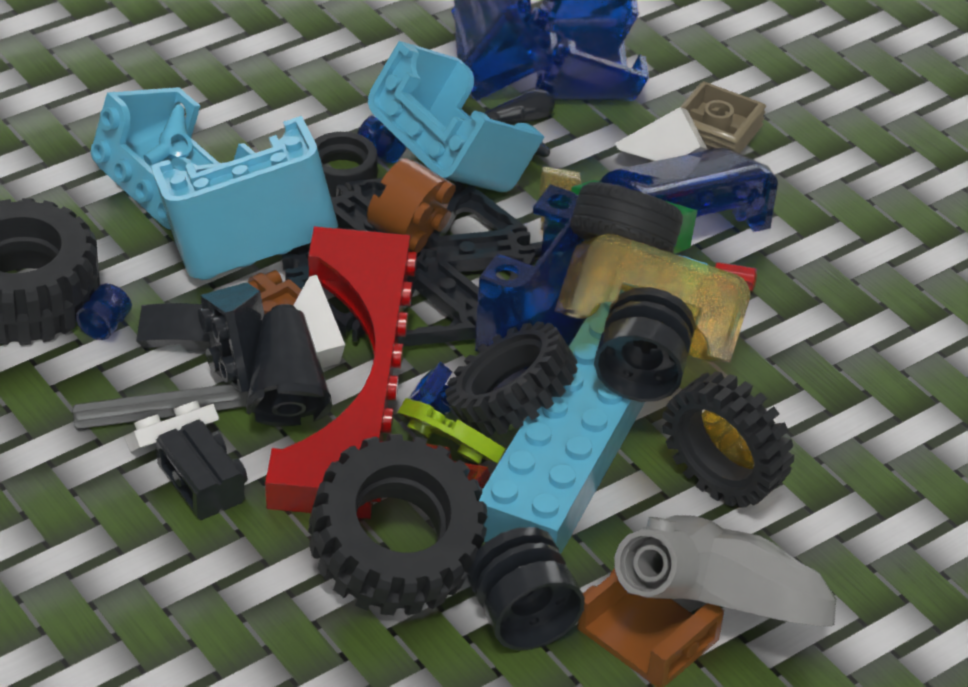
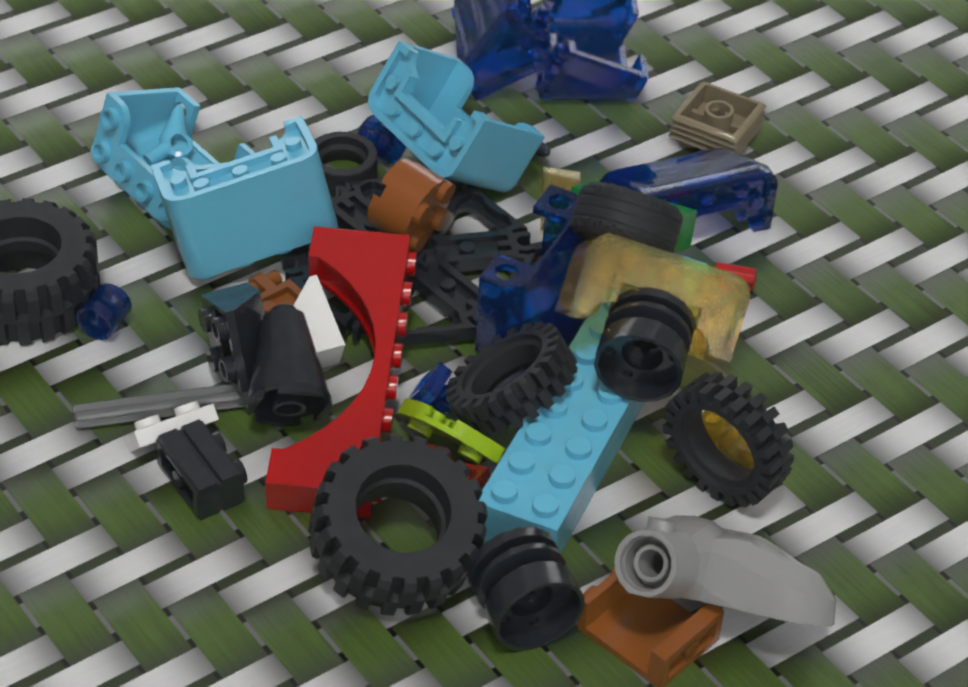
(171, 325): black slope -> none
(524, 108): black piece -> none
(665, 138): white slope -> none

